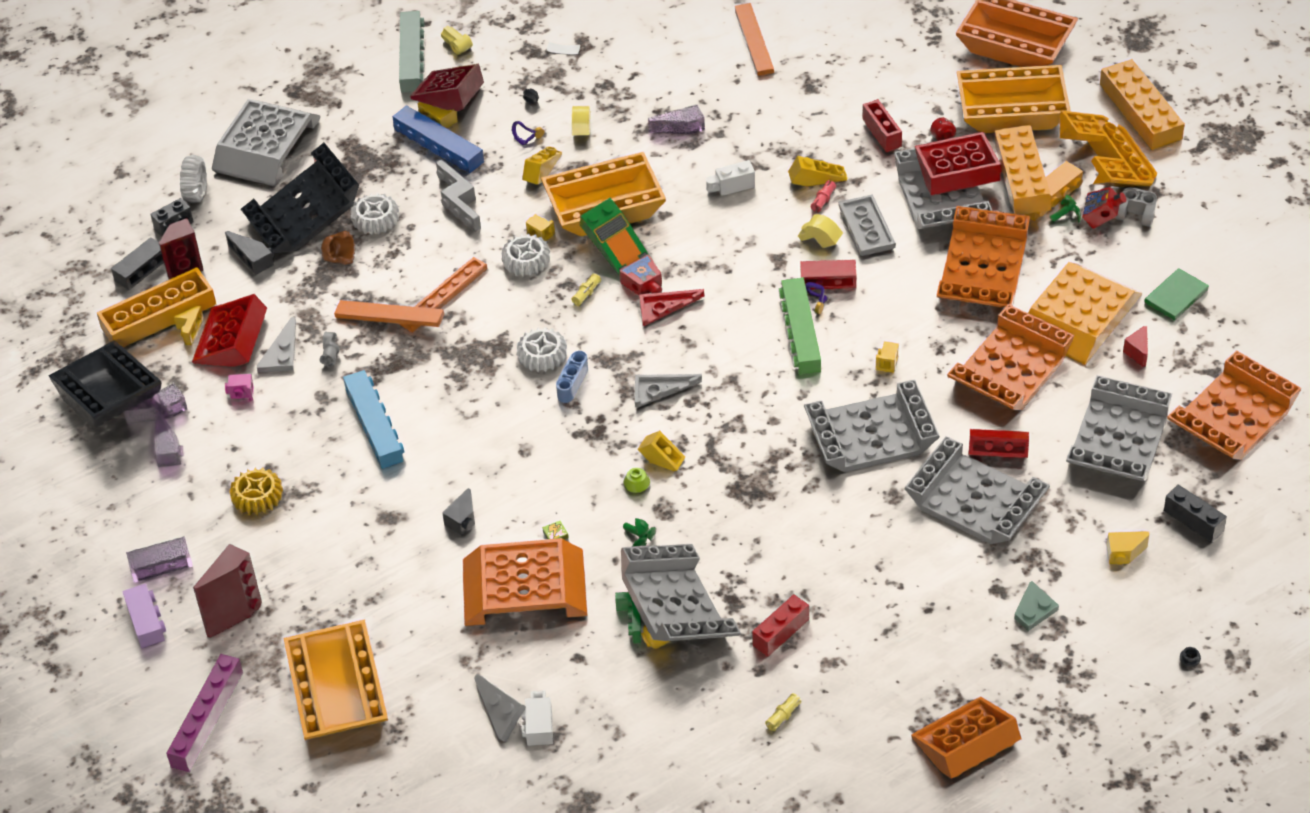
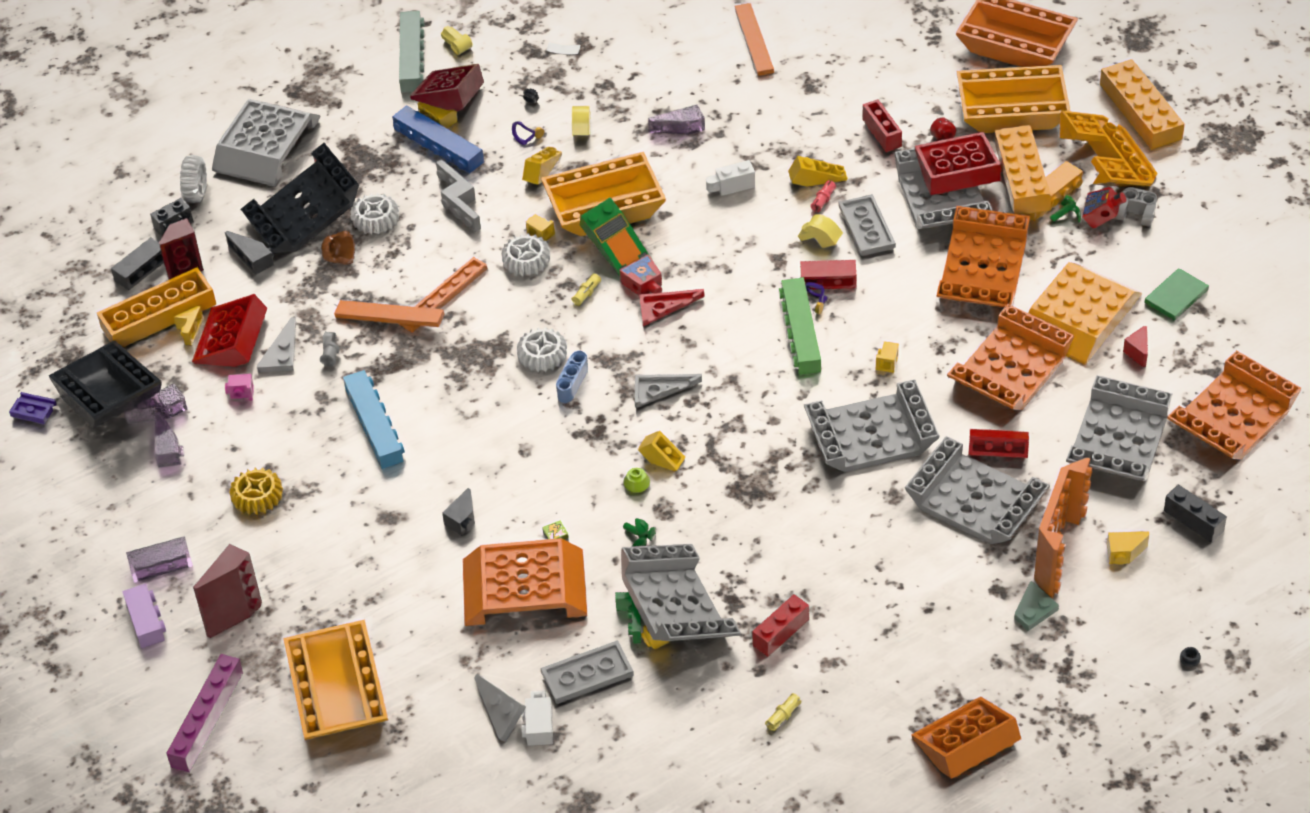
(32, 408): none -> dark purple plate
(587, 672): none -> light grey plate
(1065, 505): none -> orange slope

